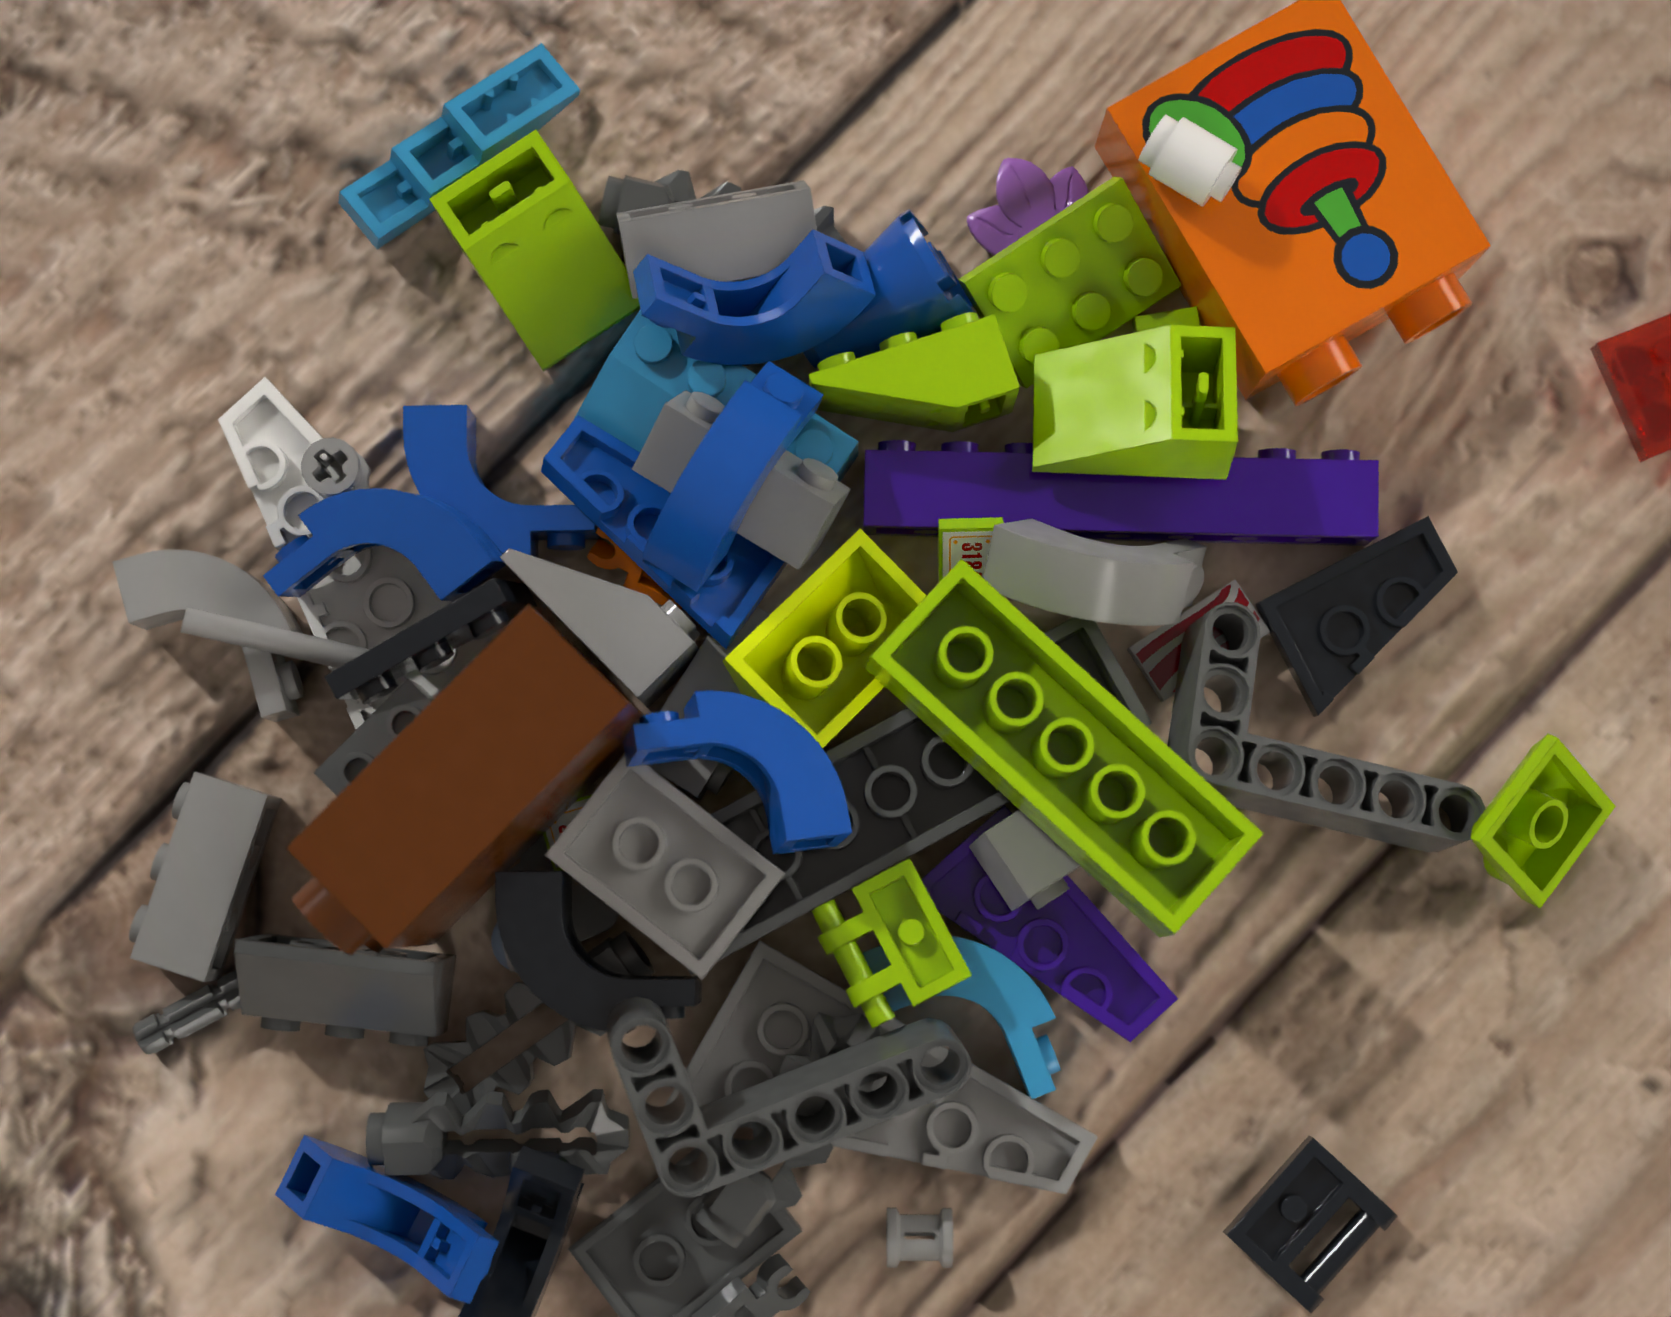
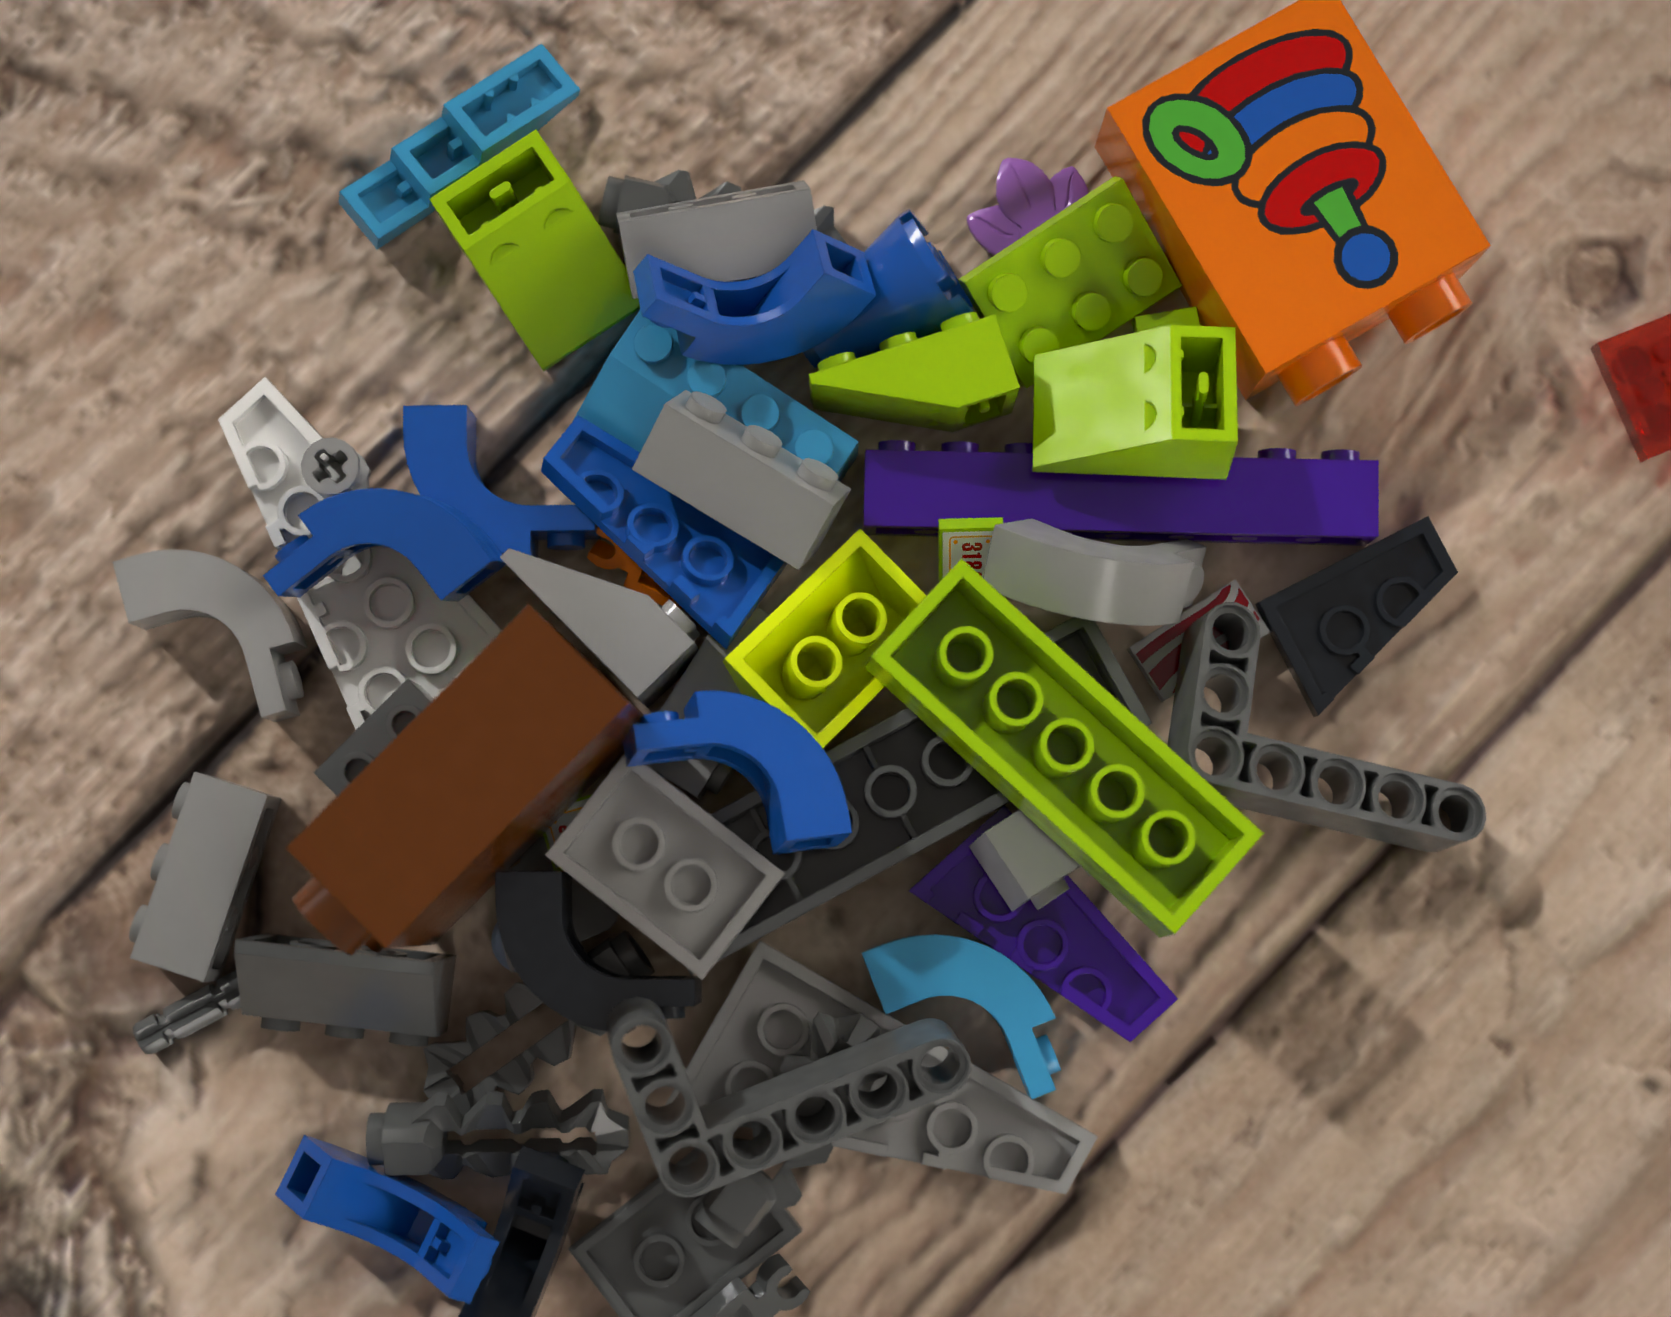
(268, 638): light grey bar -> none
(430, 640): black wing -> none
(727, 474): blue arch -> none
(910, 934): lime plate -> none
(935, 1225): light grey bush -> none
(1190, 160): white brick -> none
(1295, 1208): black plate -> none
(1540, 821): lime slope -> none

